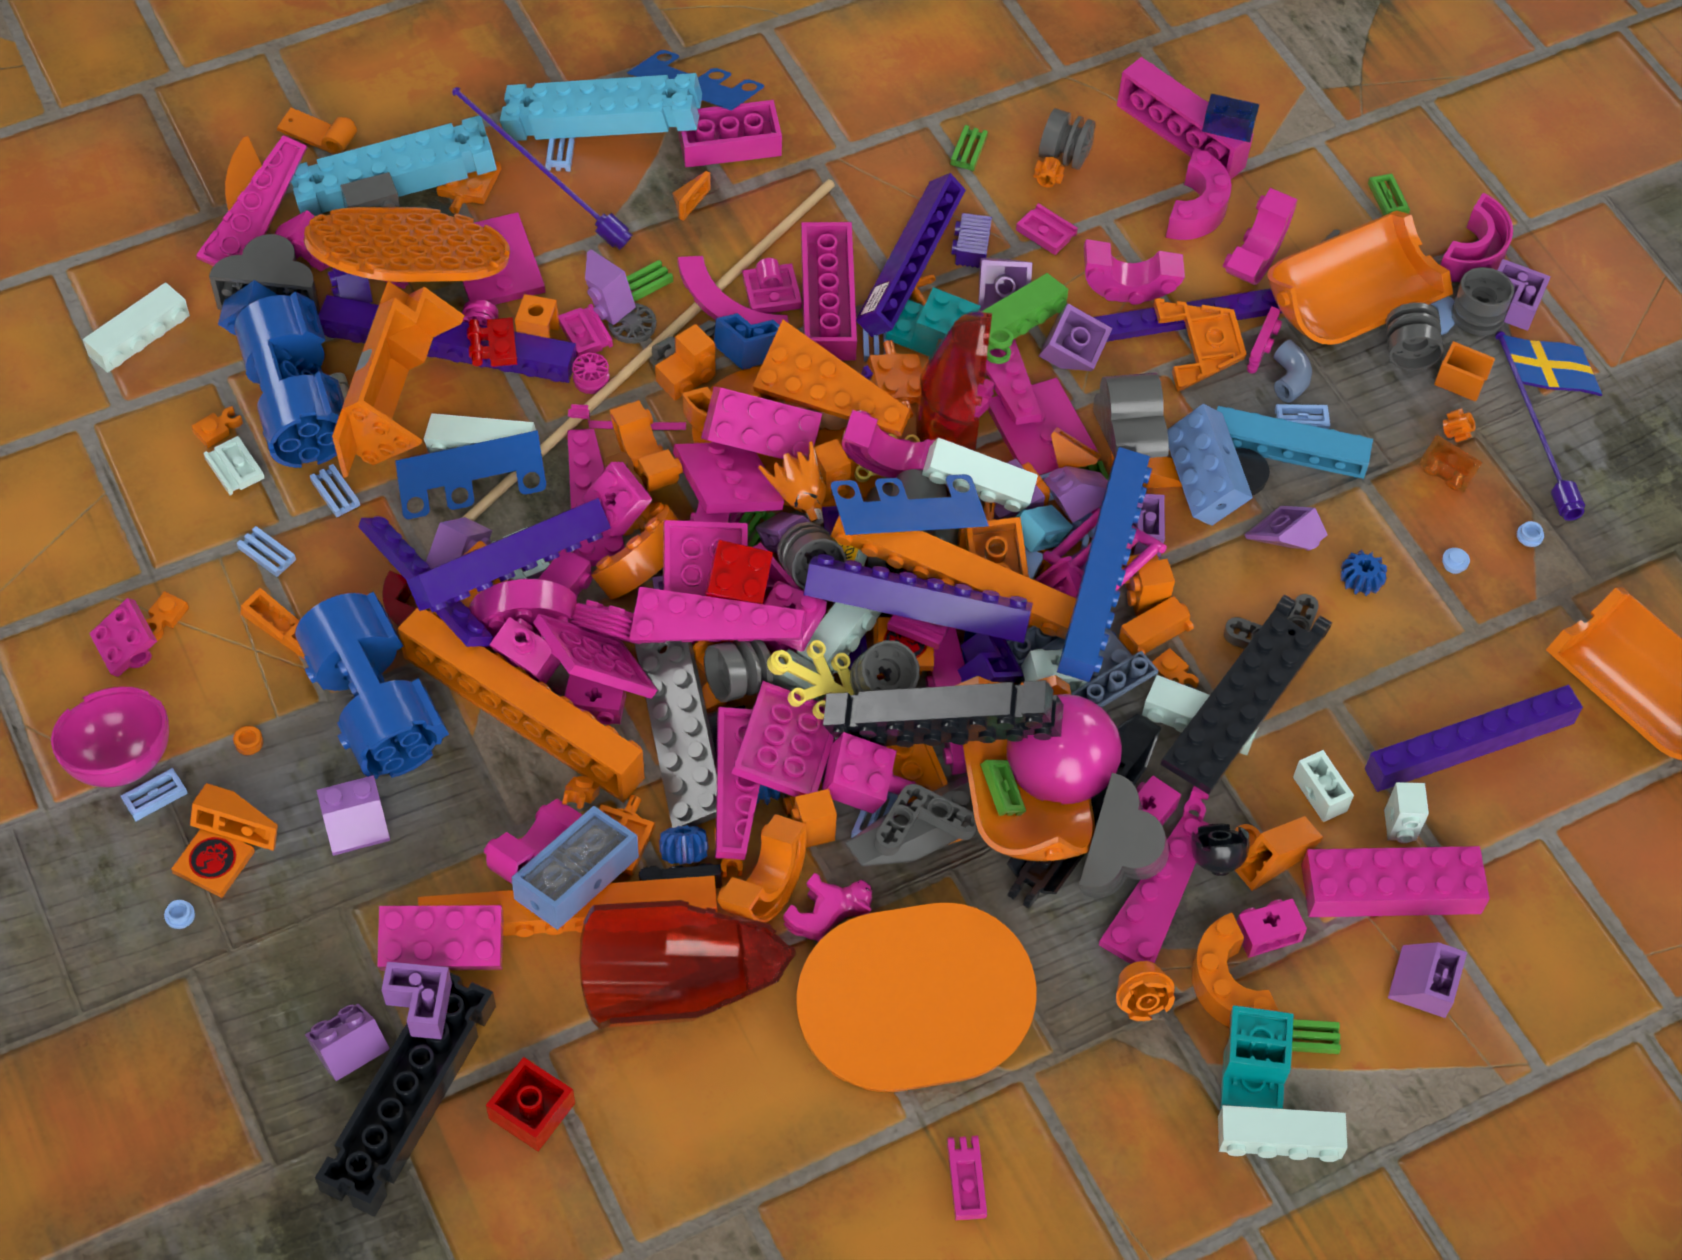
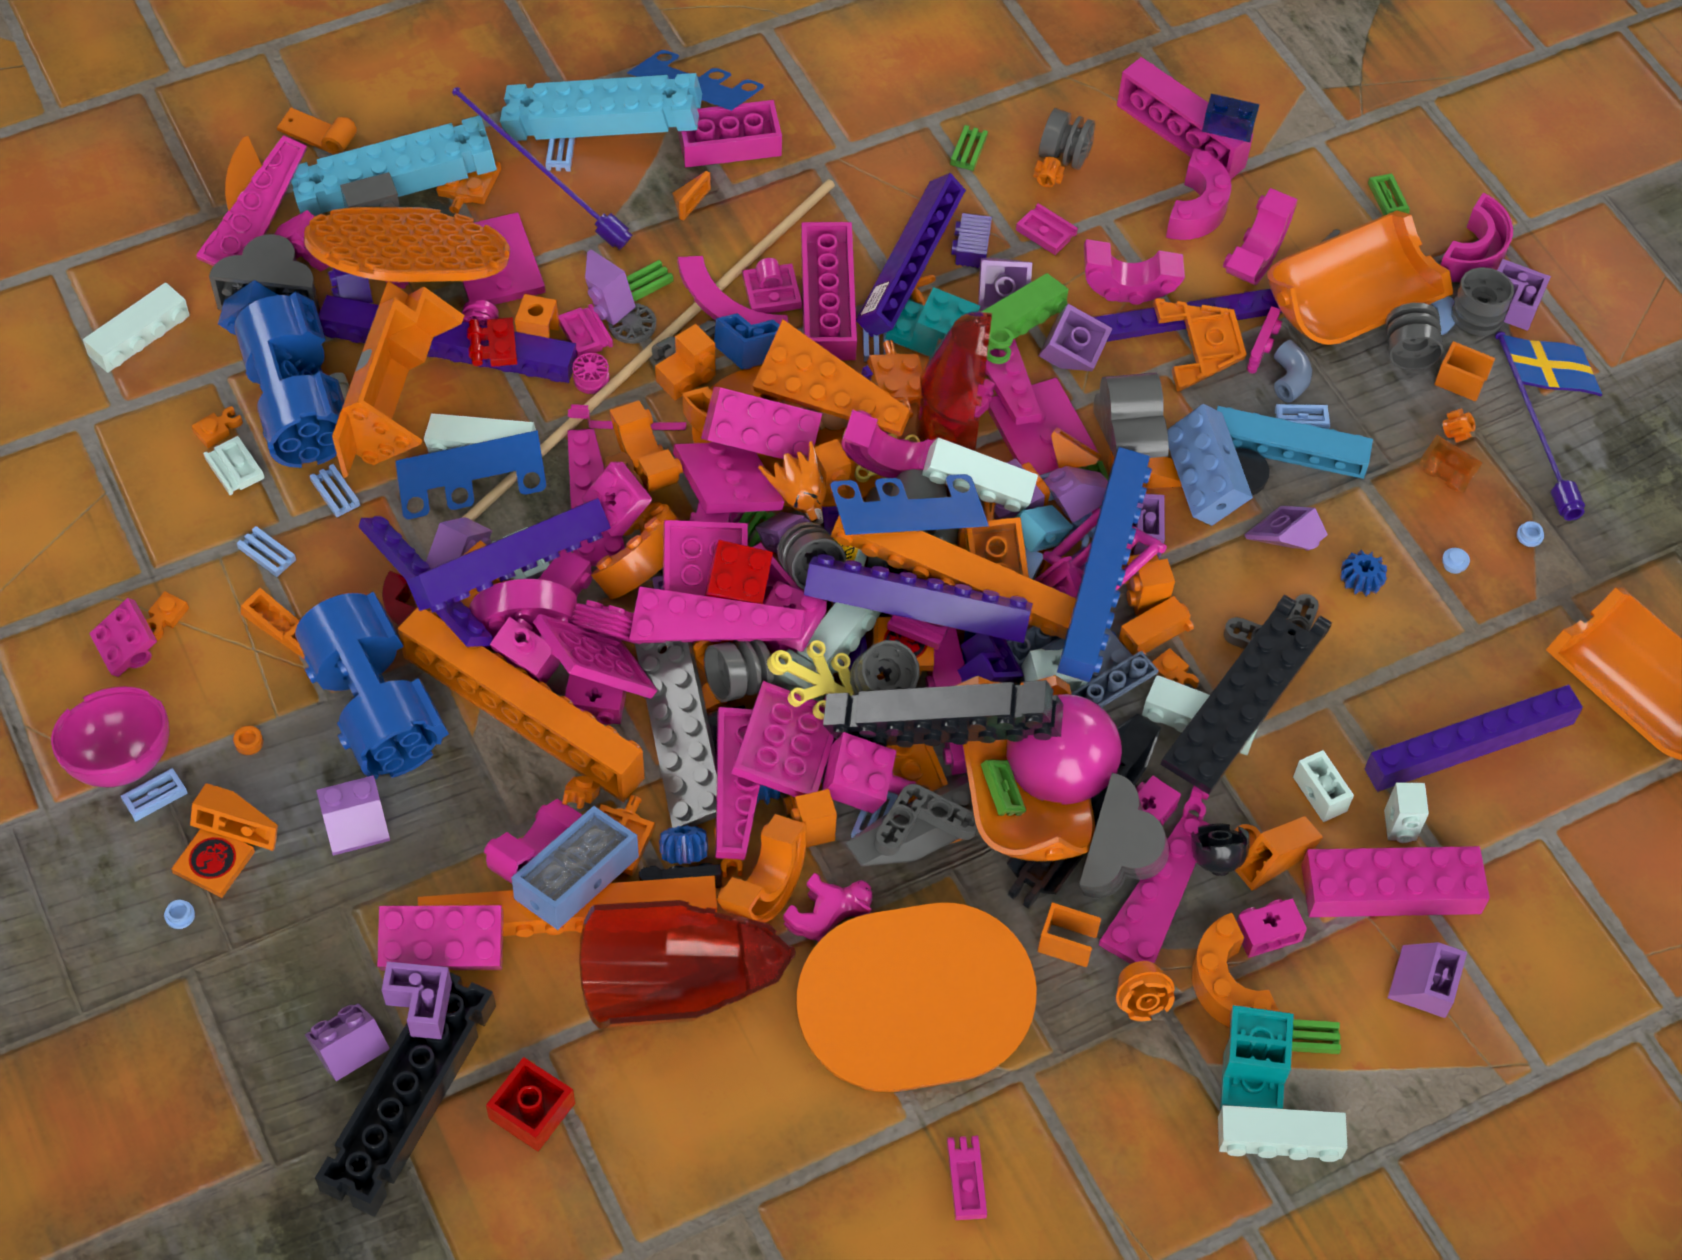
(1074, 921): none -> orange piece

